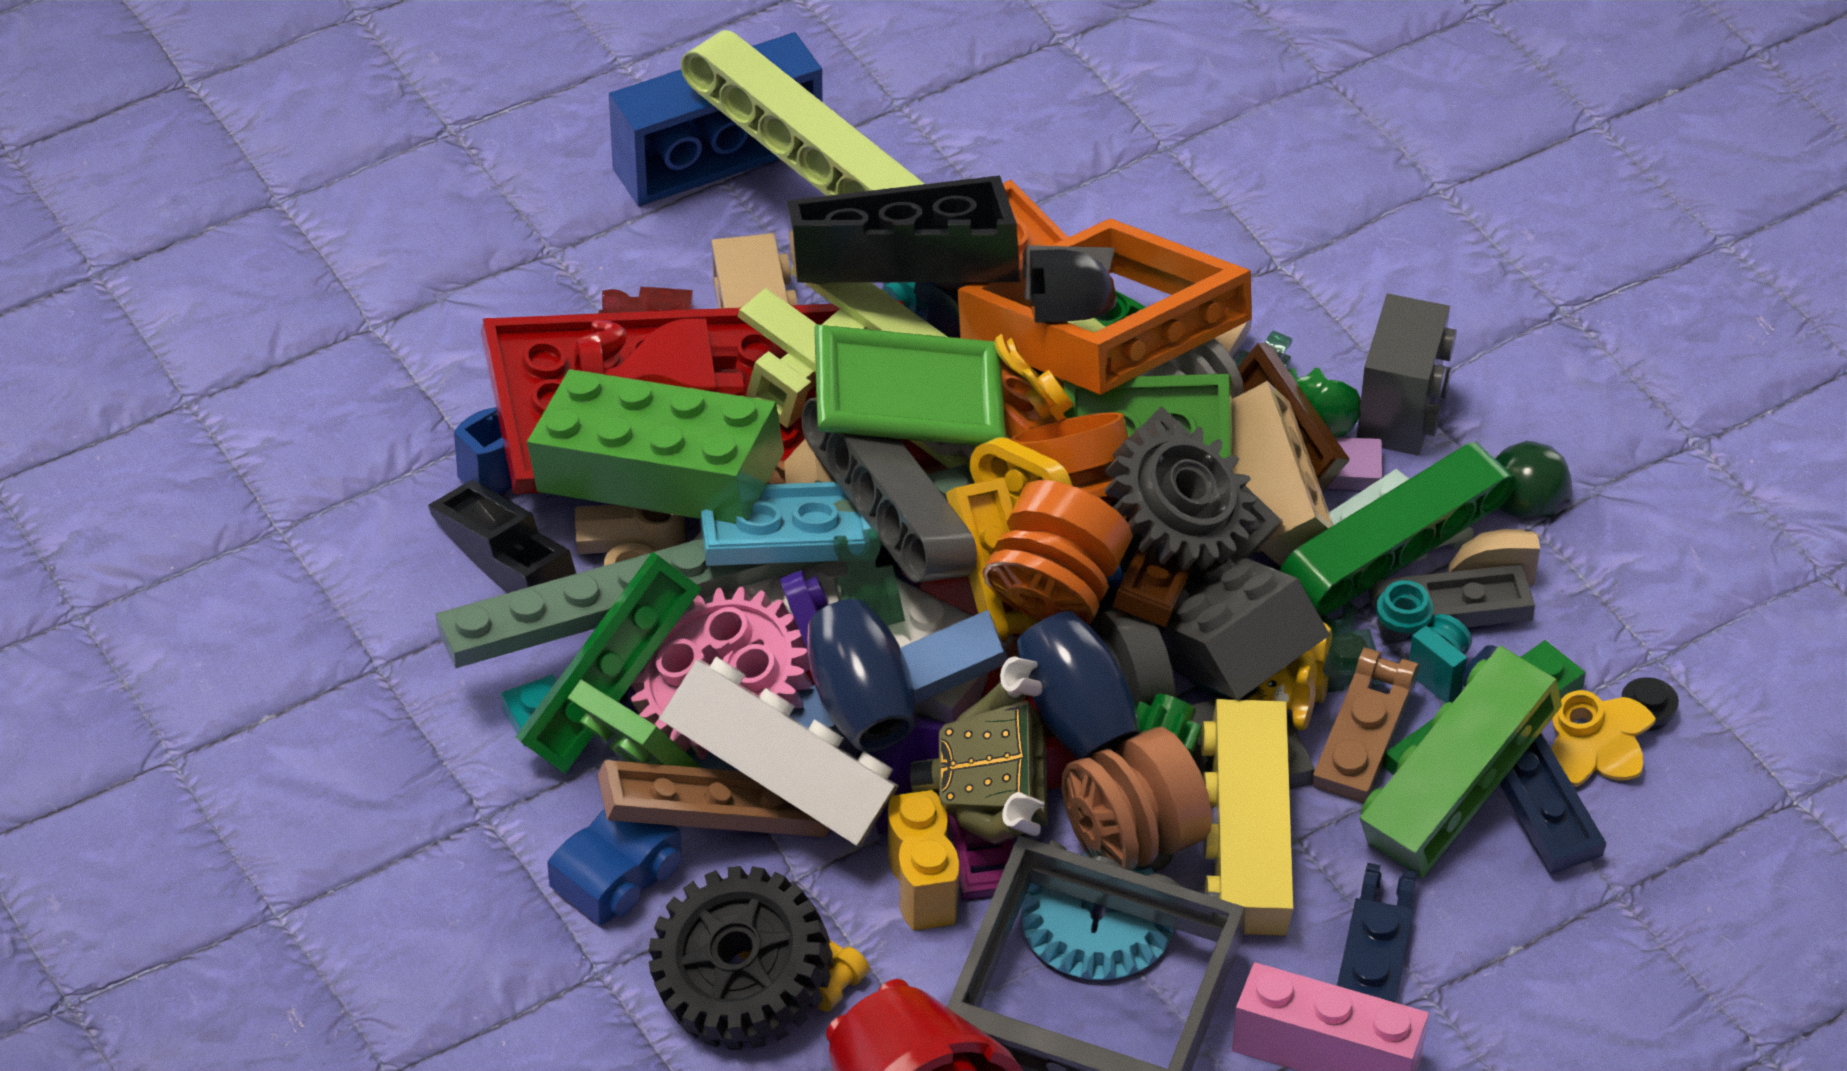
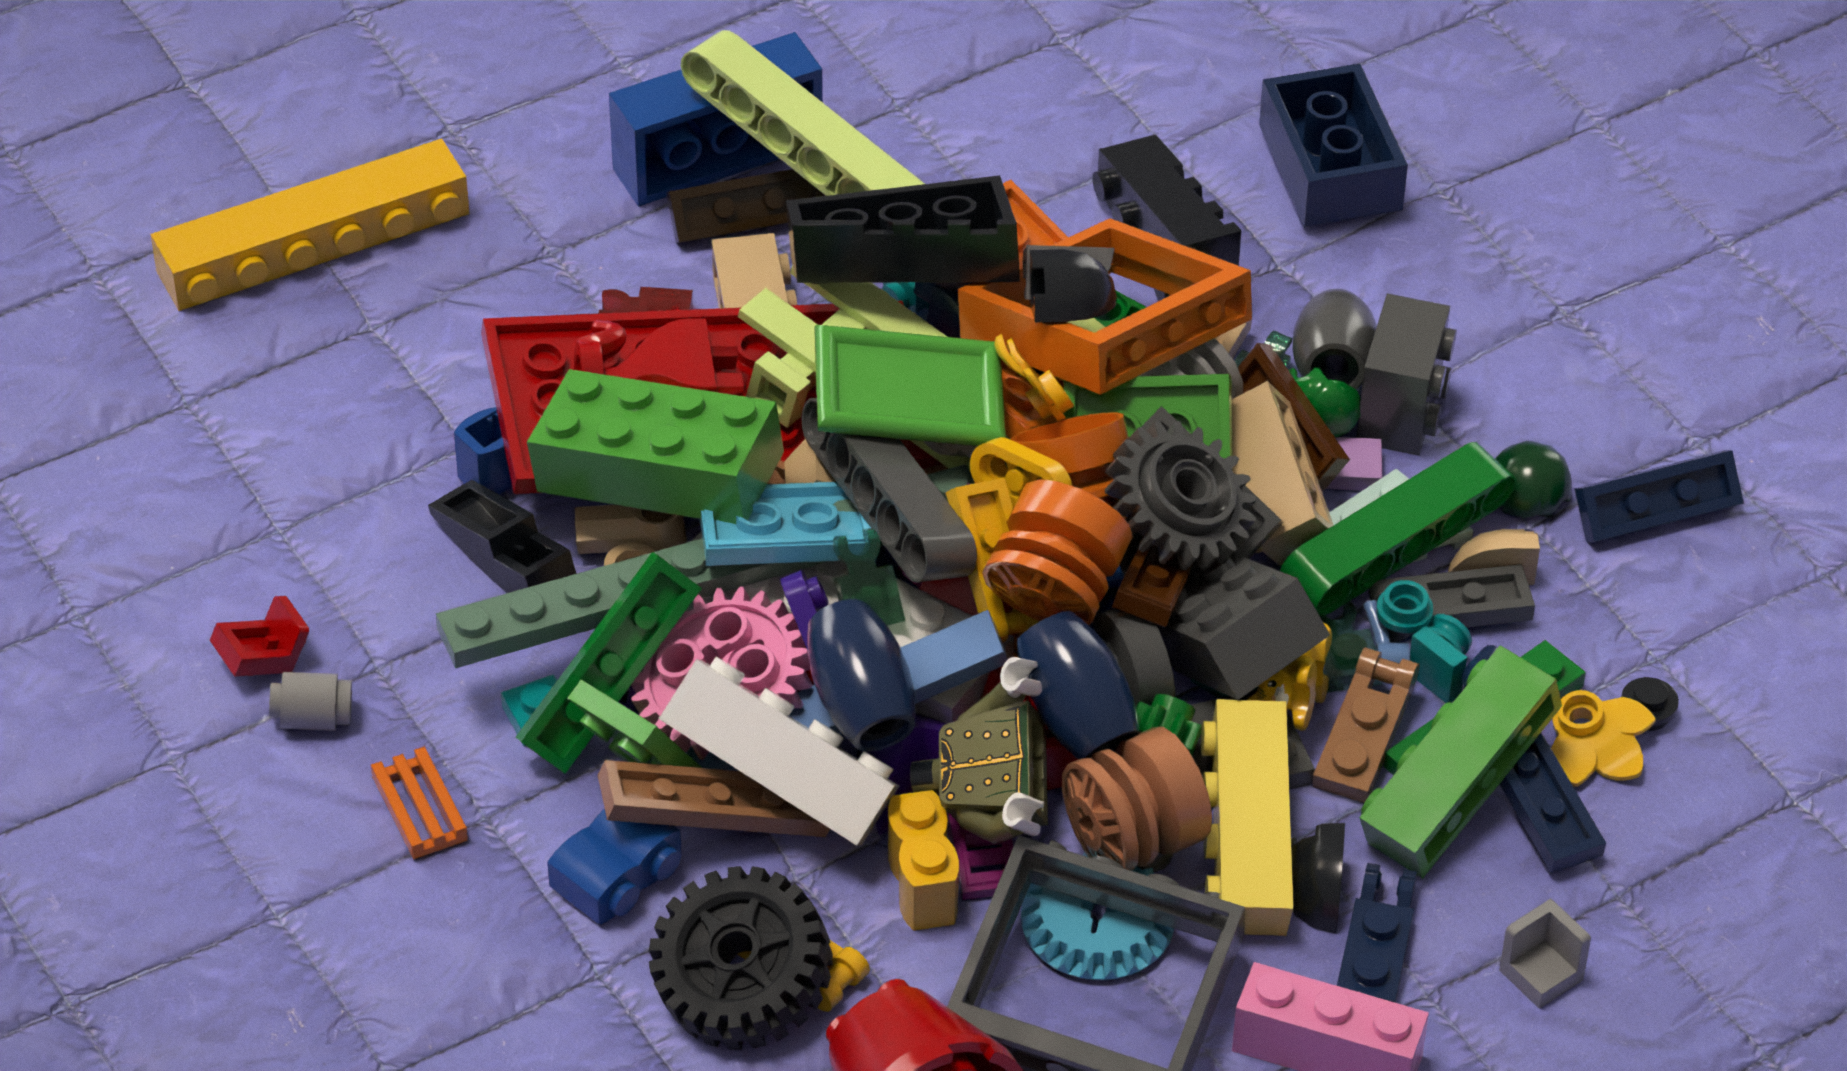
(262, 645): none -> red bracket
(310, 224): none -> yellow brick
(311, 701): none -> light grey brick
(405, 770): none -> orange tile
(736, 204): none -> dark brown plate
(1149, 192): none -> black wedge
(1318, 876): none -> black brick
(1332, 145): none -> dark blue brick
(1334, 336): none -> dark grey piece
(1390, 650): none -> medium blue hand
(1545, 953): none -> light grey panel
(1659, 496): none -> dark blue plate

